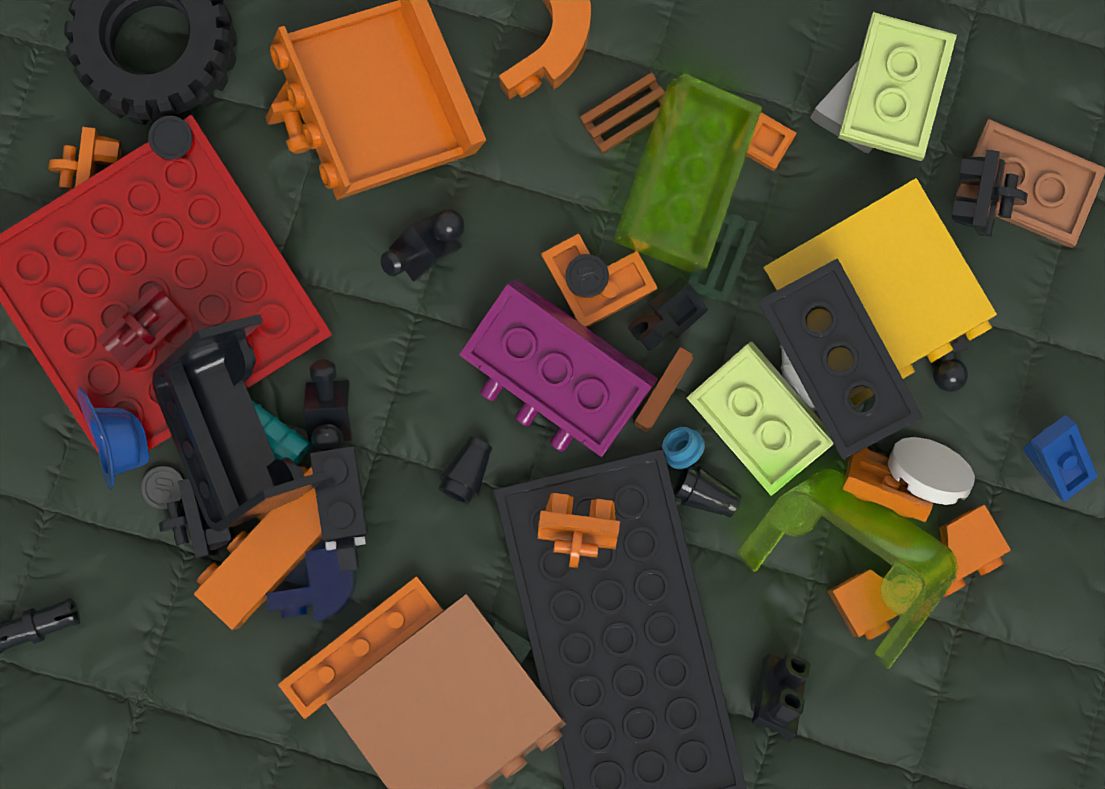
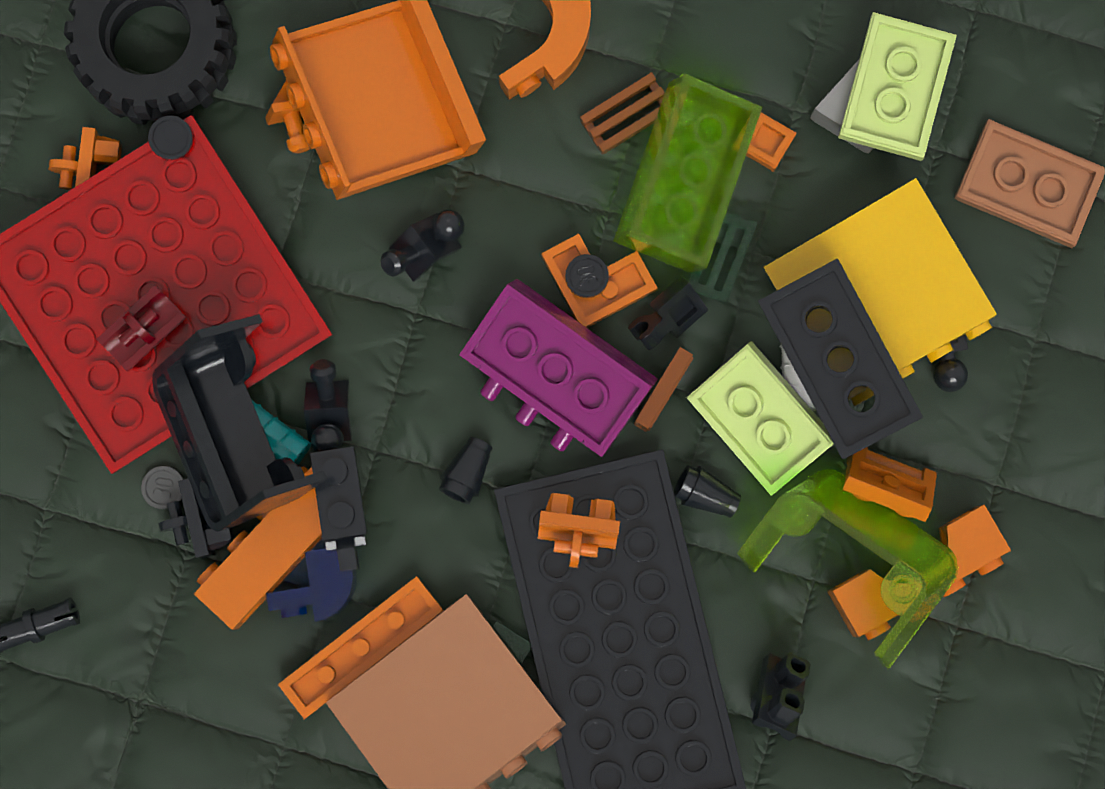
(117, 436): blue piece -> none
(683, 447): dark azure plate -> none
(931, 470): white tile -> none
(987, 174): black hips -> none
(1062, 458): blue slope -> none

